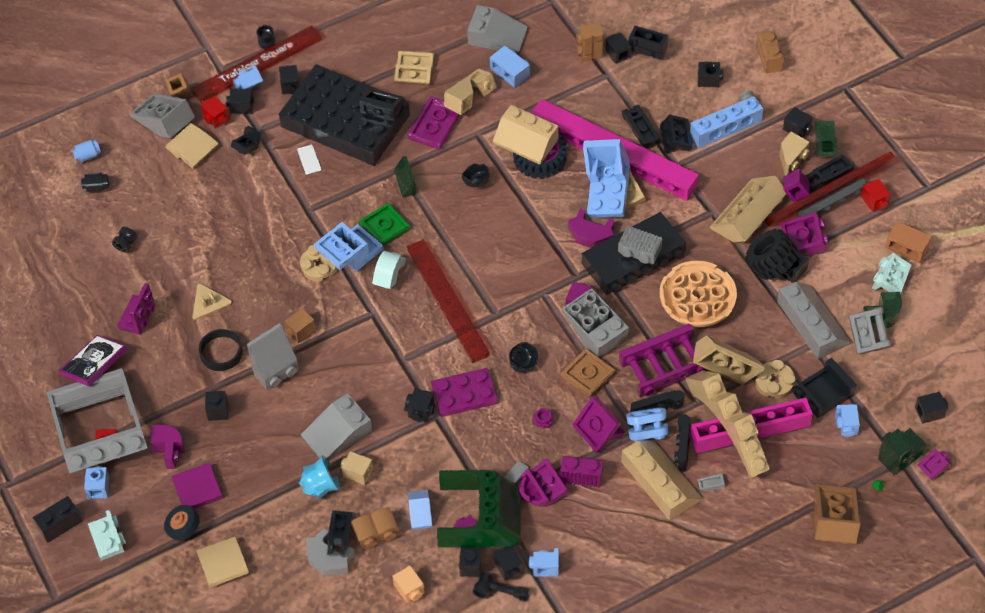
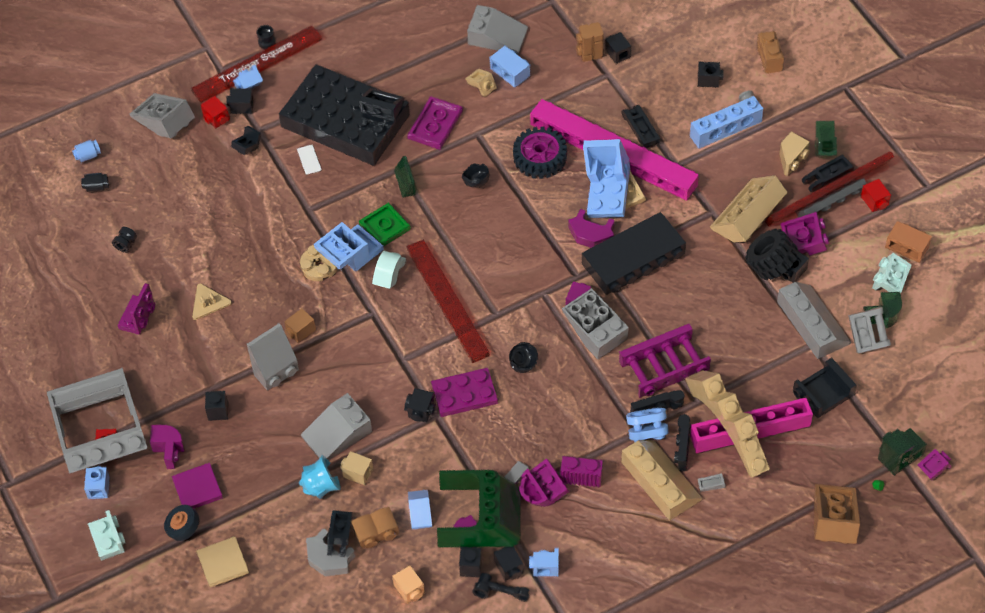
(57, 519): black brick -> none
(93, 360): tile -> none
(179, 86): medium nougat brick -> none
(192, 145): tan slope -> none
(216, 334): black tyre -> none
(289, 79): black brick -> none
(414, 67): tan slope -> none
(459, 96): tan slope -> none
(526, 134): tan slope -> none
(543, 418): magenta plate -> none
(587, 373): medium nougat tile -> none
(598, 424): magenta bracket -> none
(640, 245): light grey brick -> none
(648, 42): black brick -> none
(675, 133): black bracket -> none
(699, 279): light nougat brick -> none
(726, 360): tan slope -> none
(774, 389): tan plate -> none
(796, 185): magenta brick -> none
(798, 122): black brick -> none
(847, 419): light blue brick -> none
(931, 407): black brick -> none

